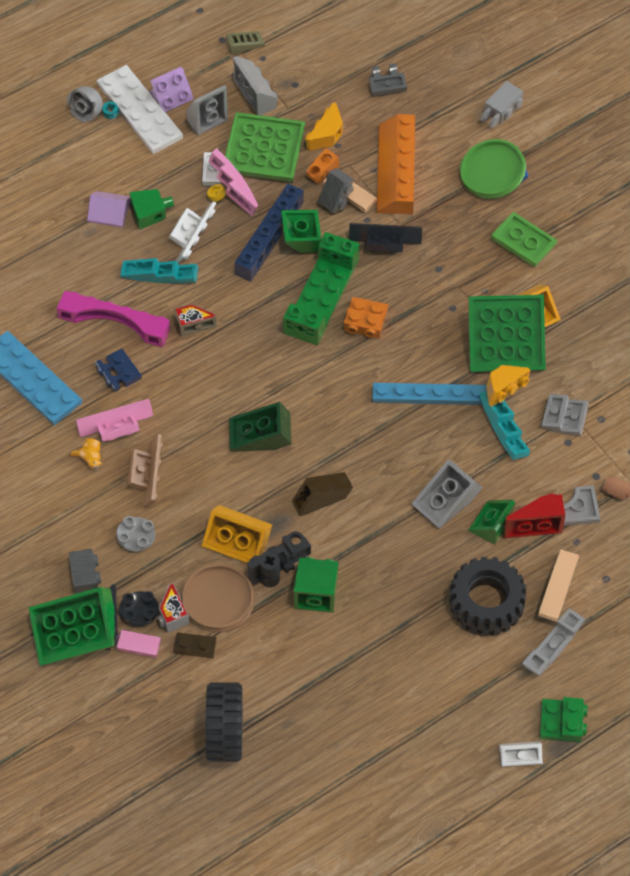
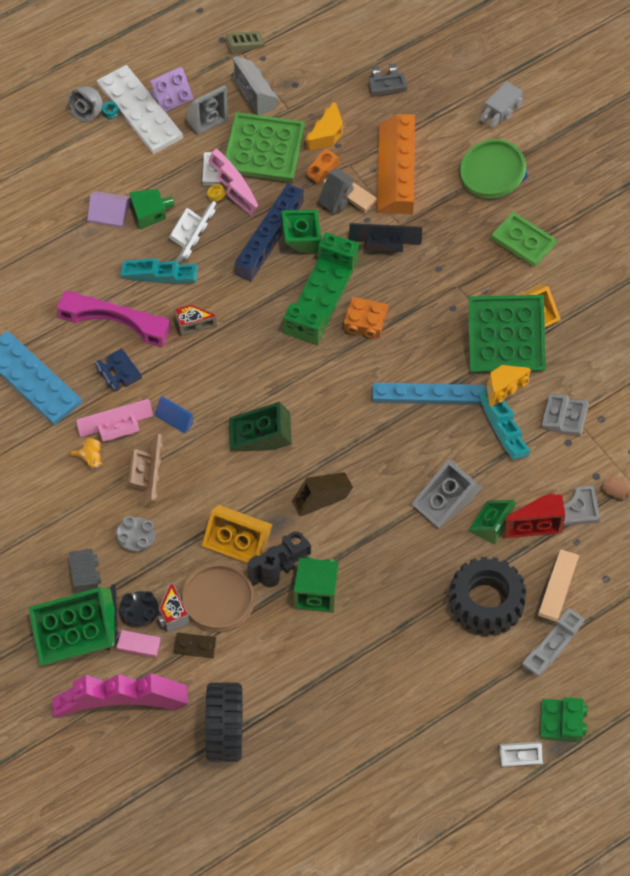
(120, 690): none -> dark pink arch
(174, 415): none -> blue slope

